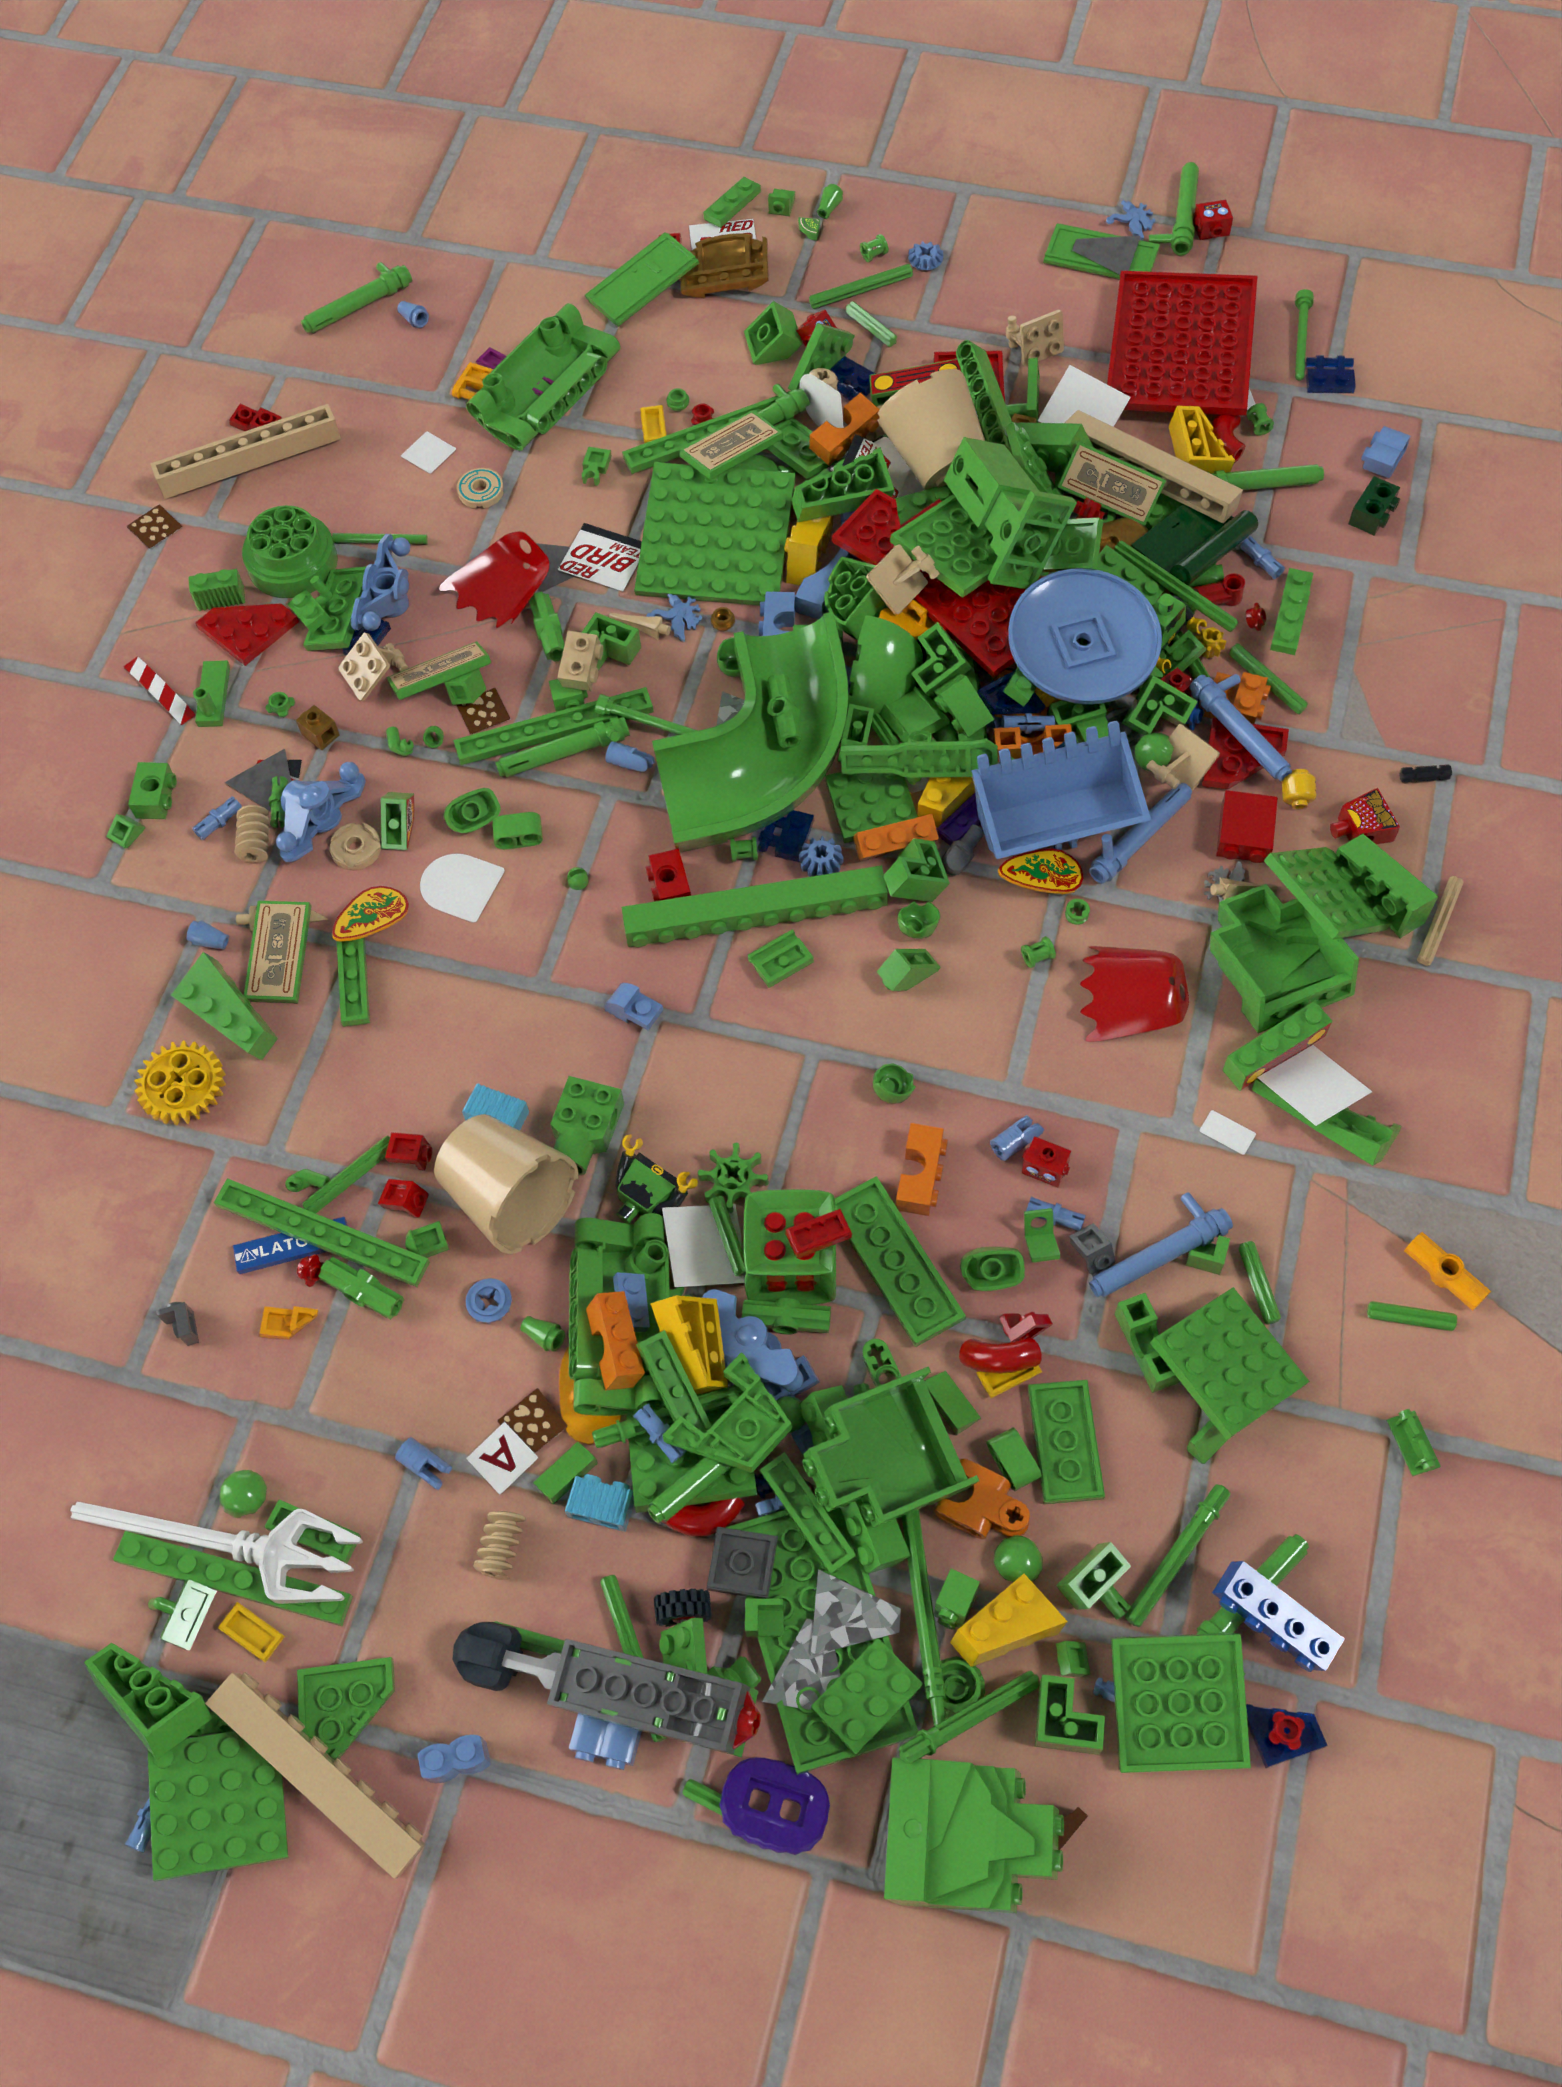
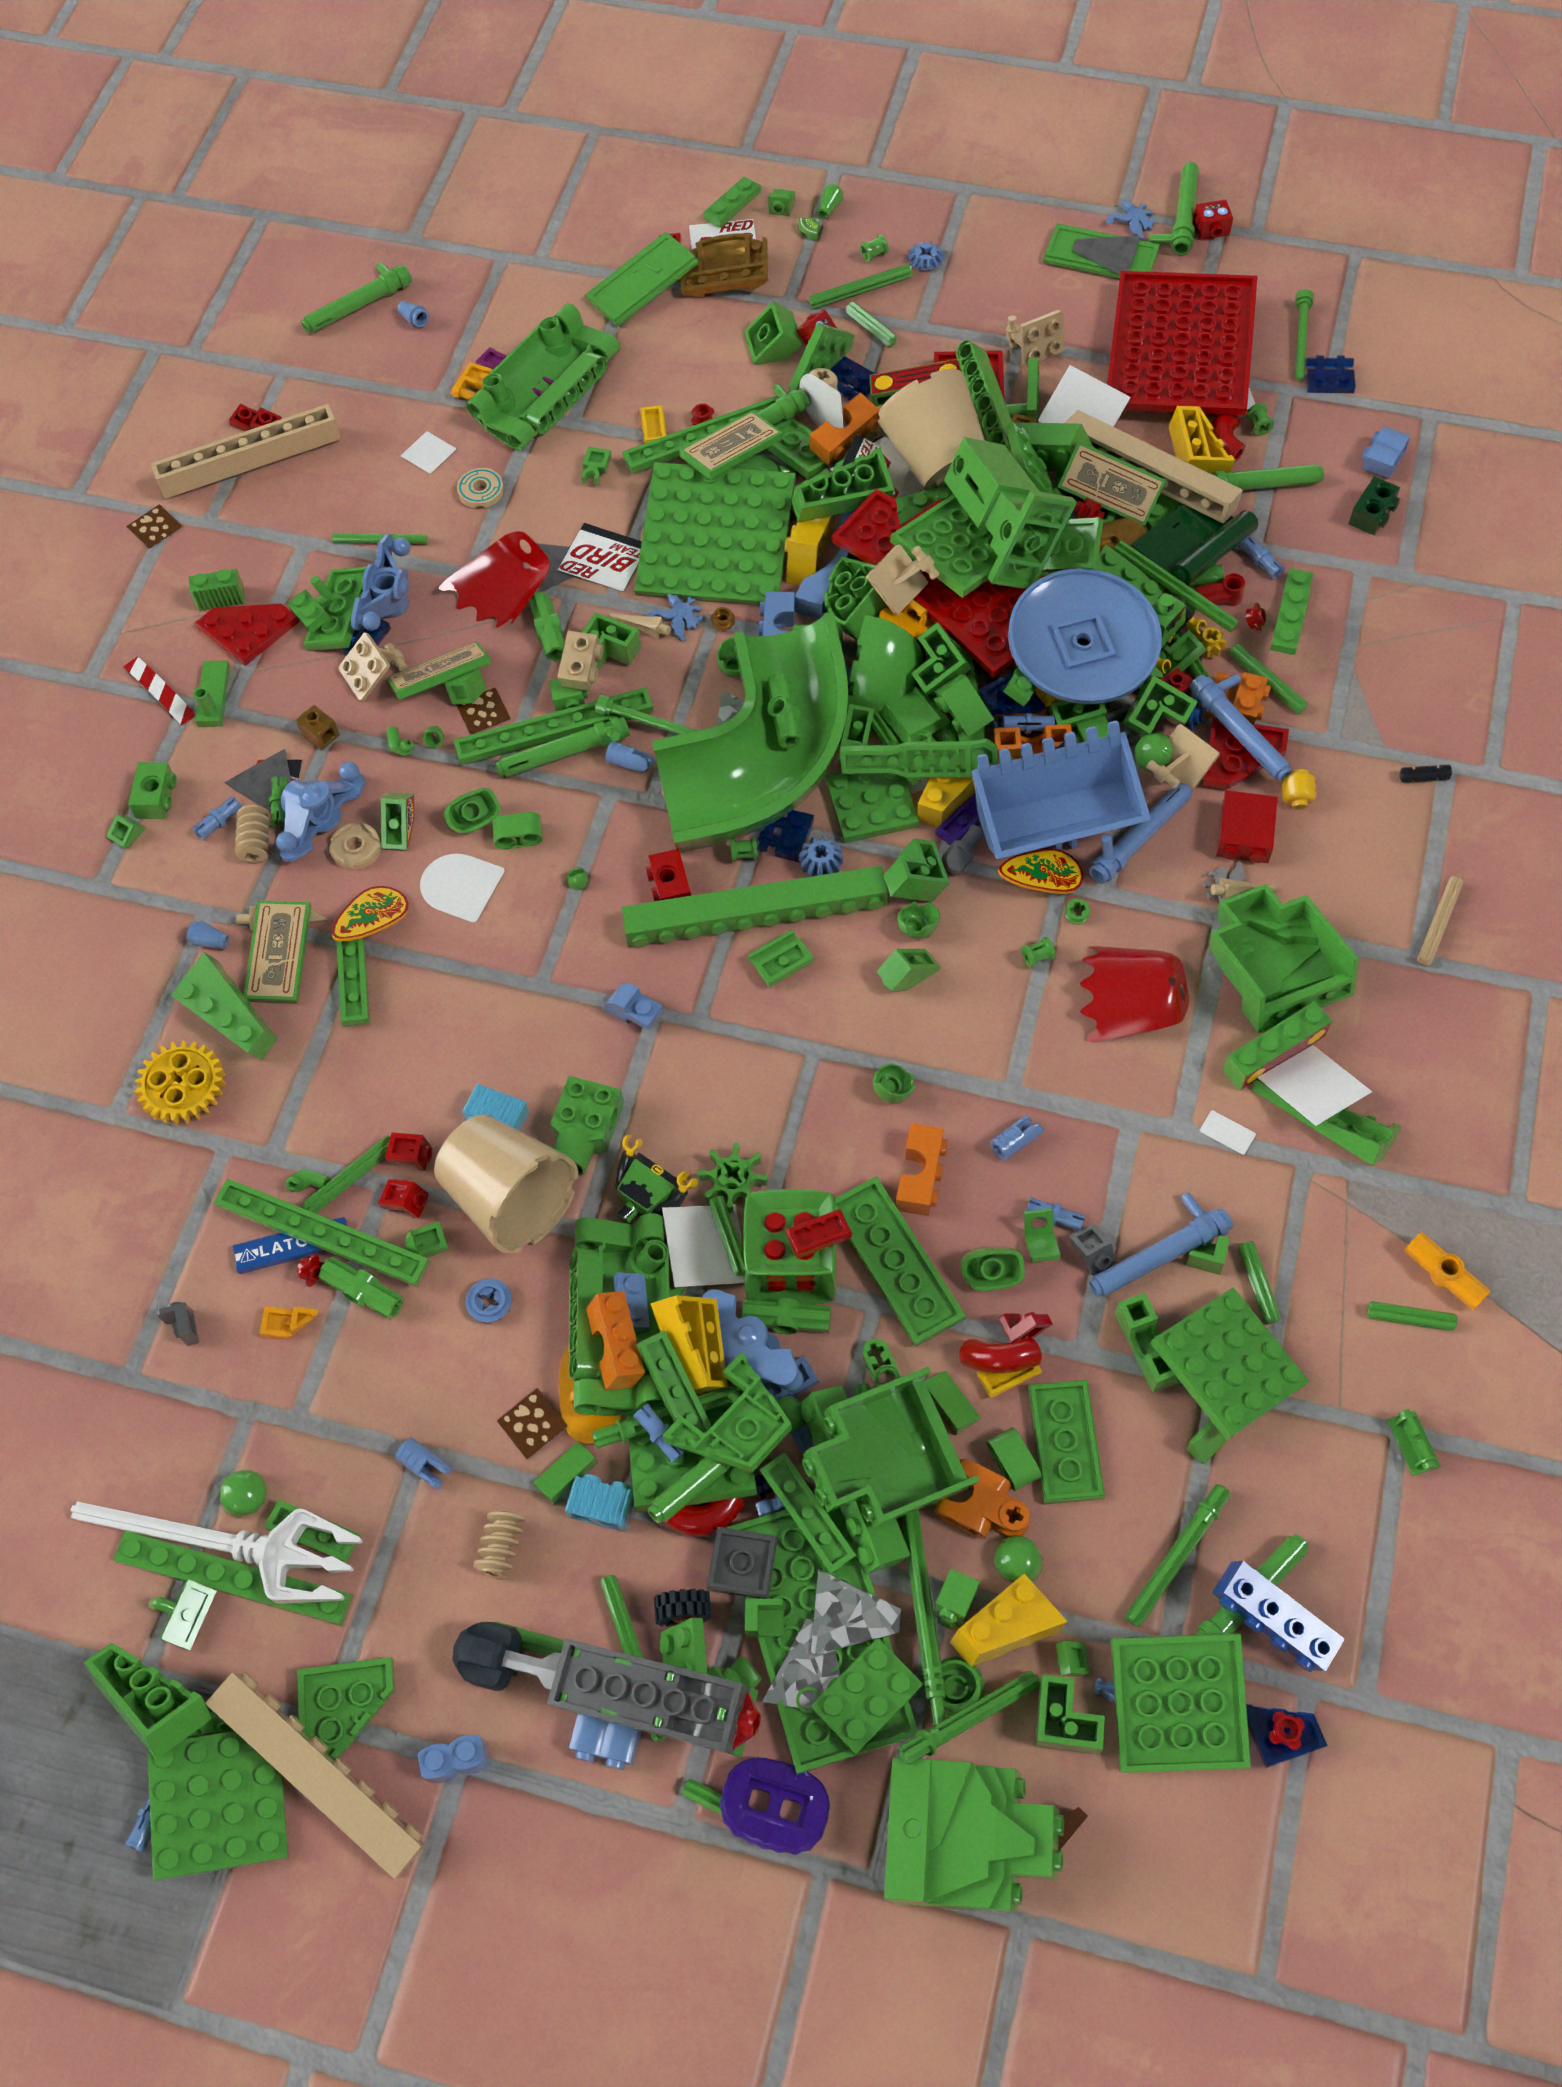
(251, 1632): yellow tile -> none
(280, 704): bright green plate -> none
(287, 550): bright green wheel -> none
(502, 1458): white sticker -> none
(544, 1333): bright green cone -> none
(677, 399): bright green plate -> none
(894, 837): orange arch -> none
(1046, 1161): red head -> none
(1095, 1578): bright green brick -> none
(1329, 892): bright green plate -> none
(1366, 816): red torso -> none
(1389, 883): bright green wedge -> none

